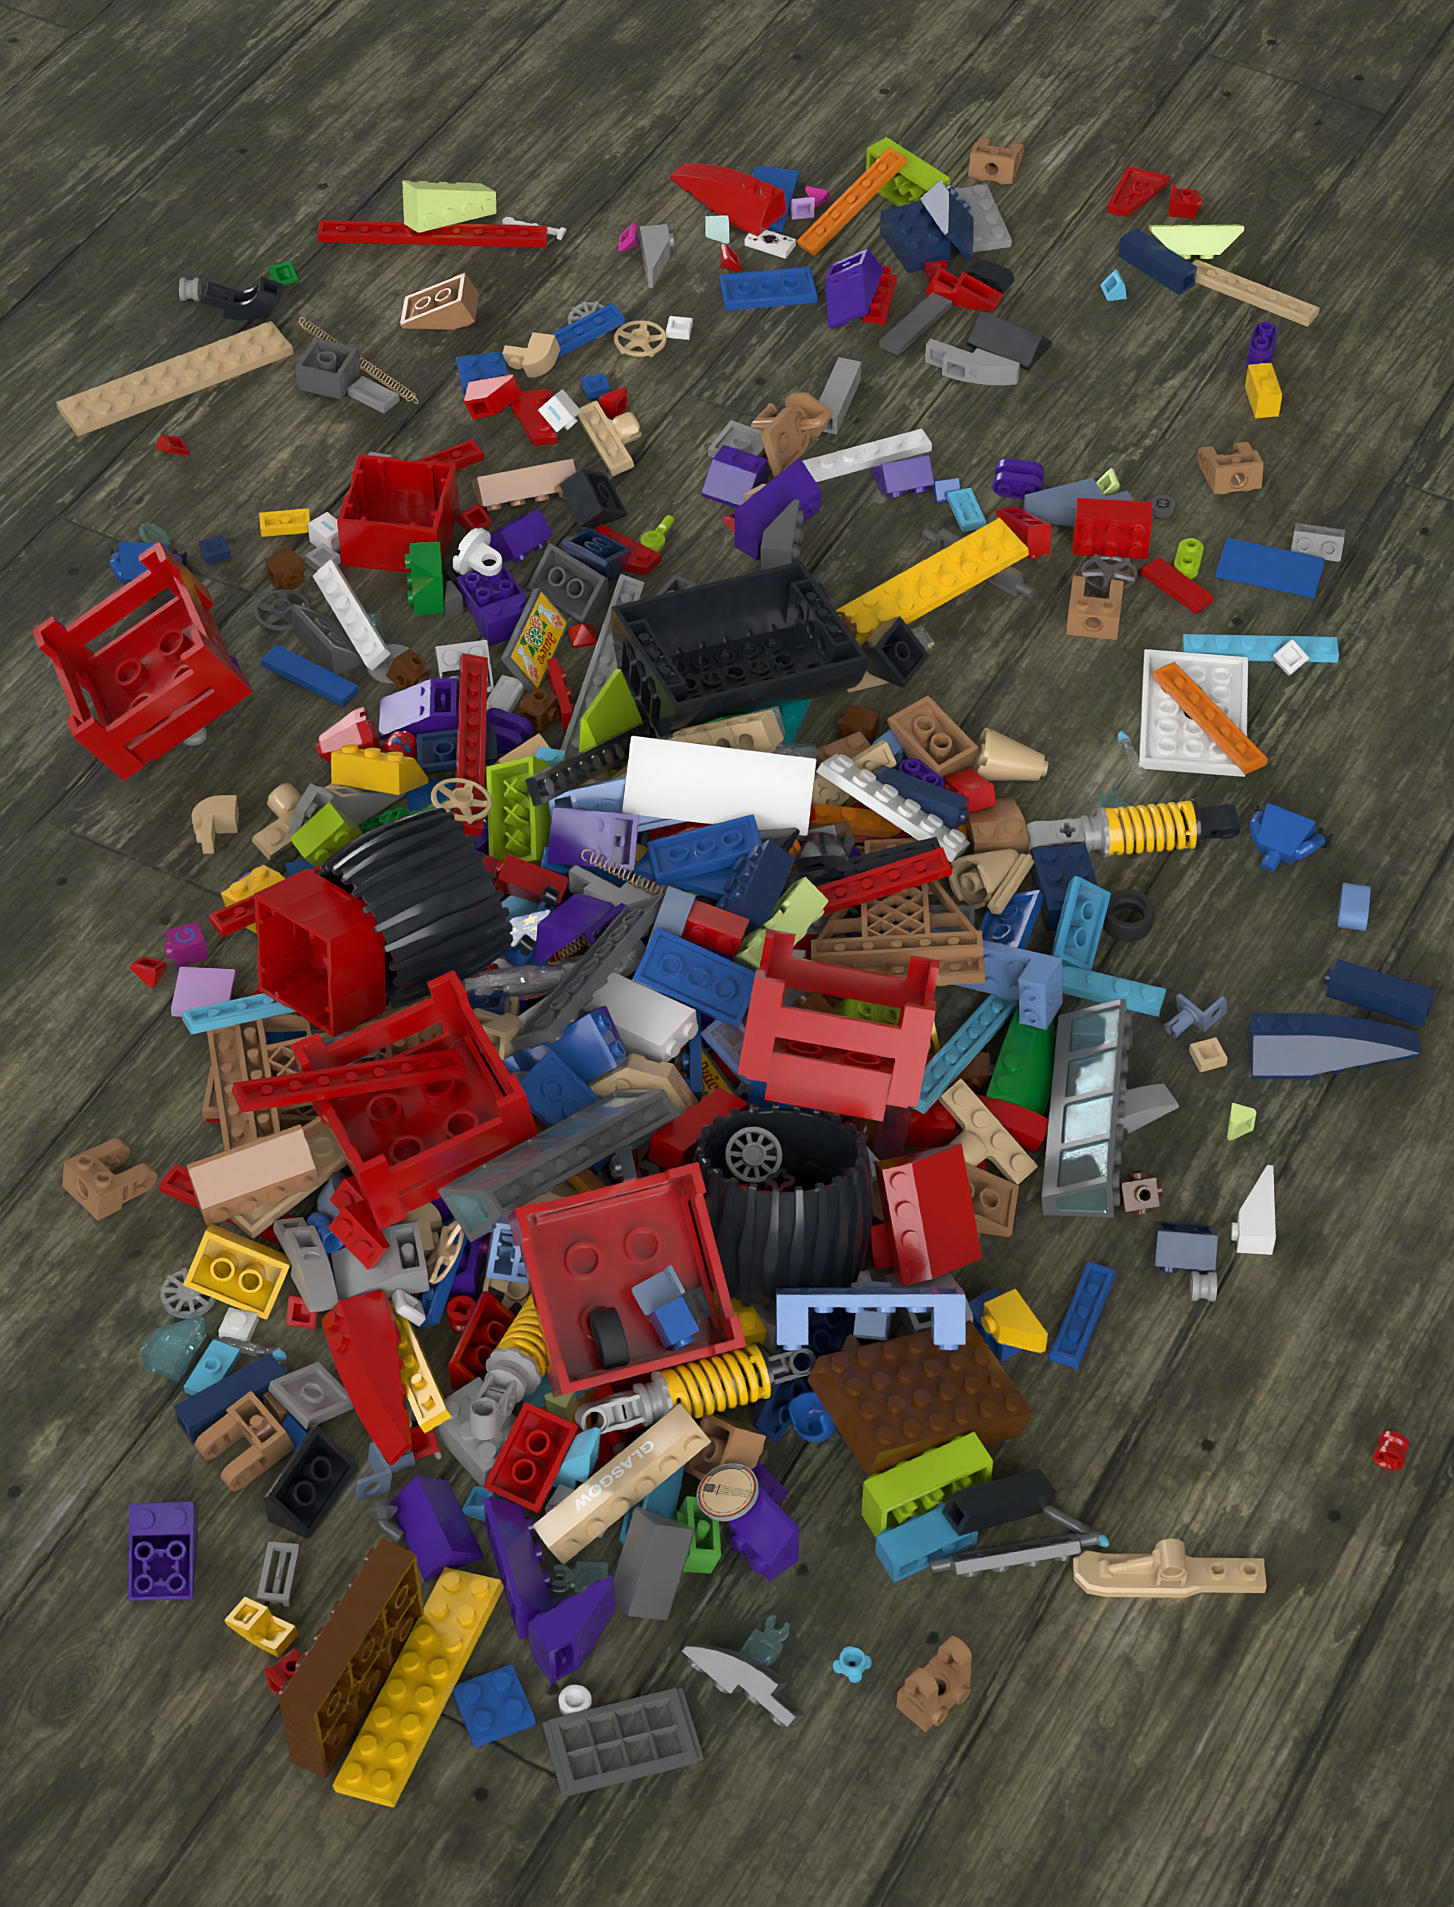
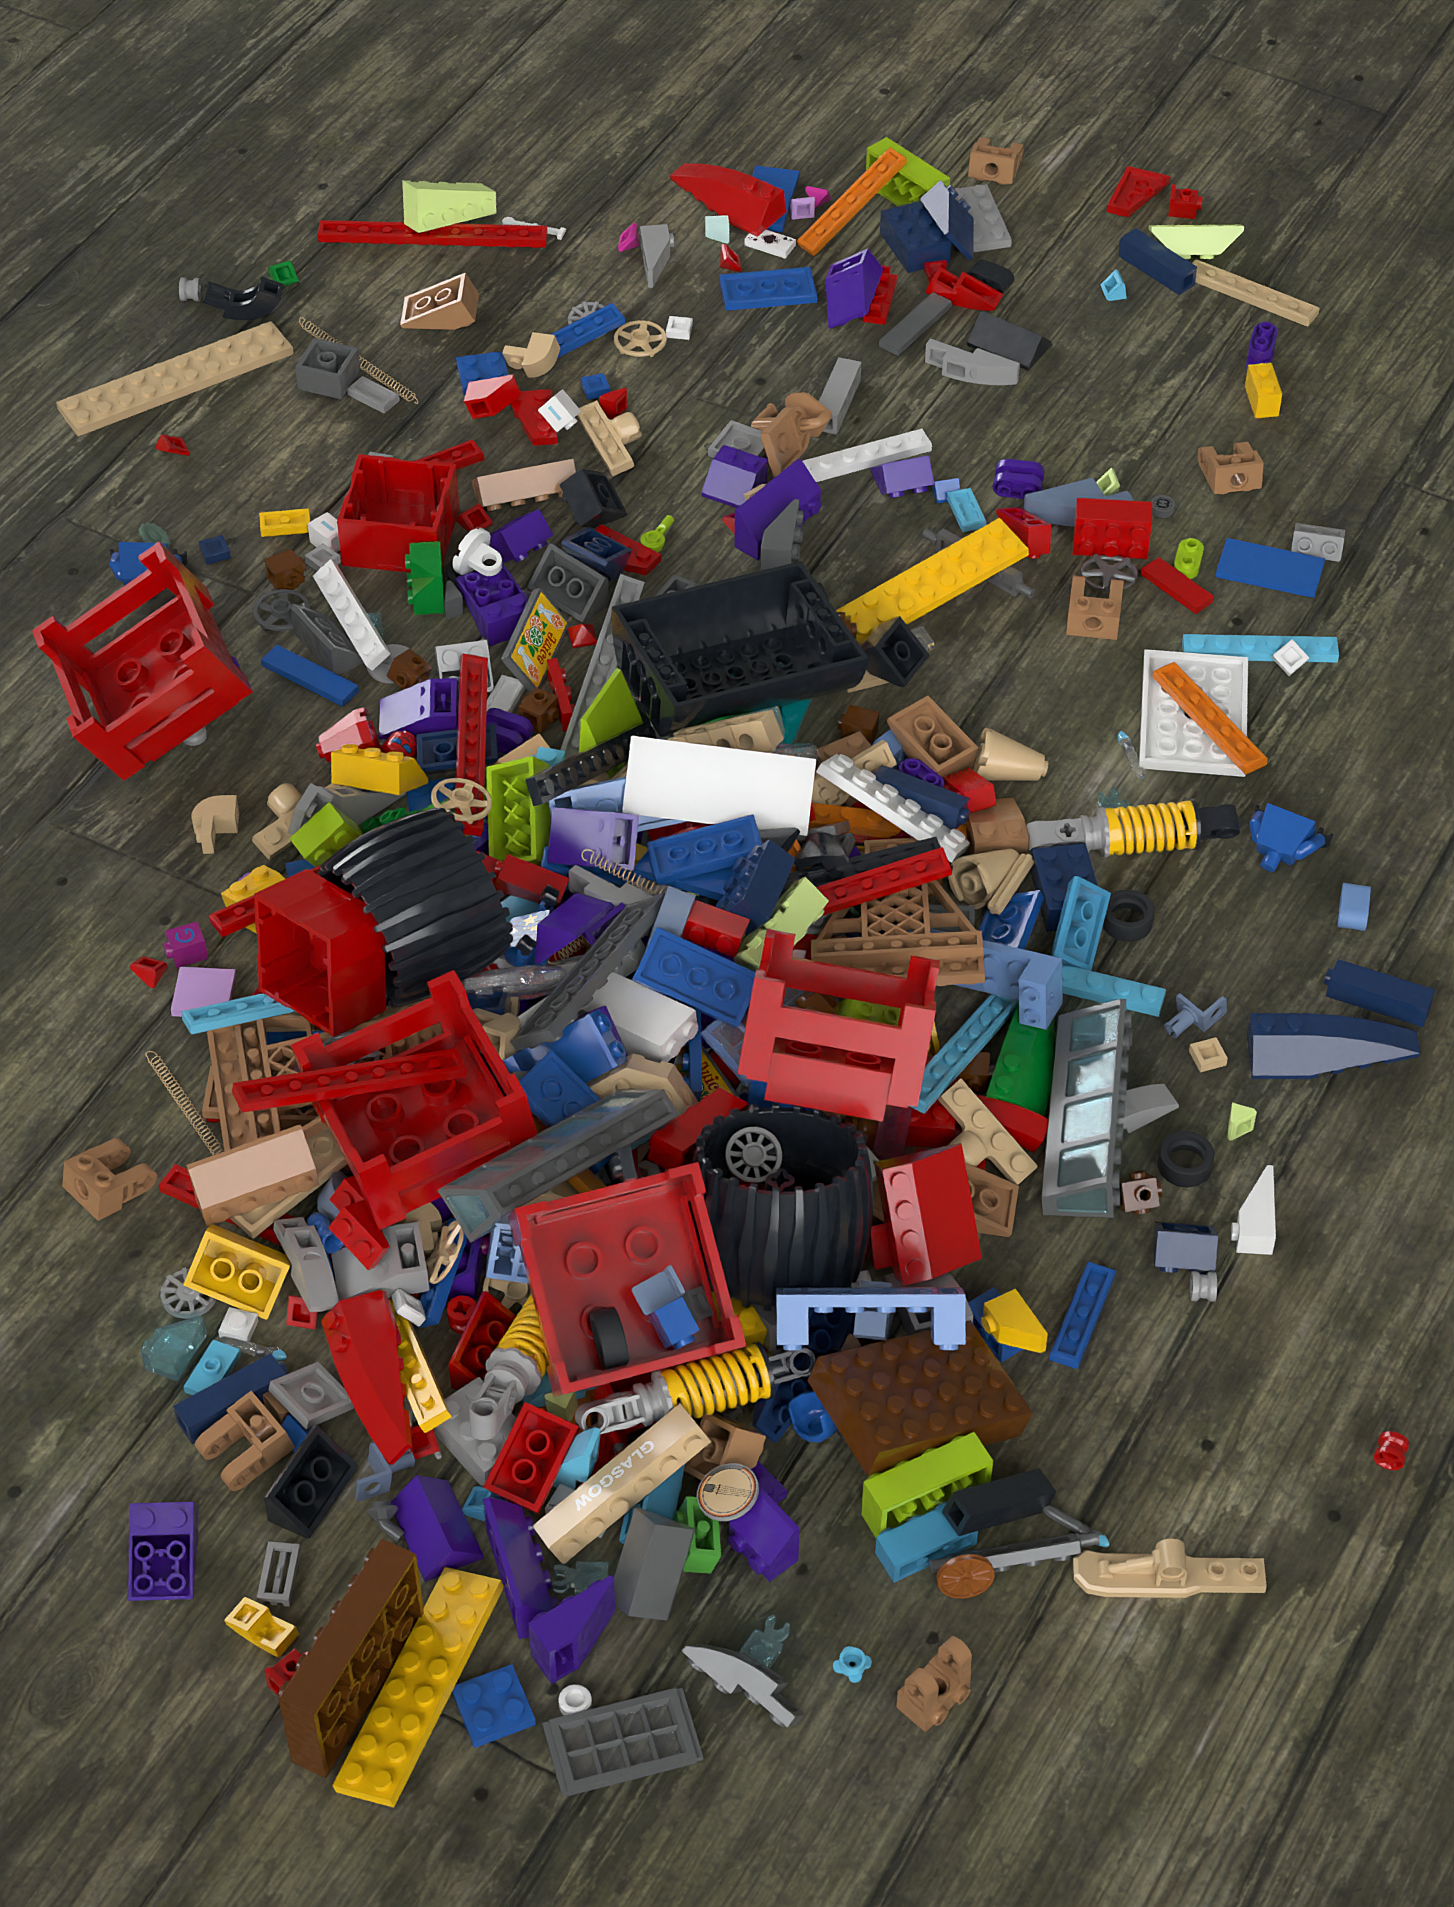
(185, 1102): none -> tan piece
(965, 1576): none -> dark orange wheel
(1186, 1176): none -> black tyre

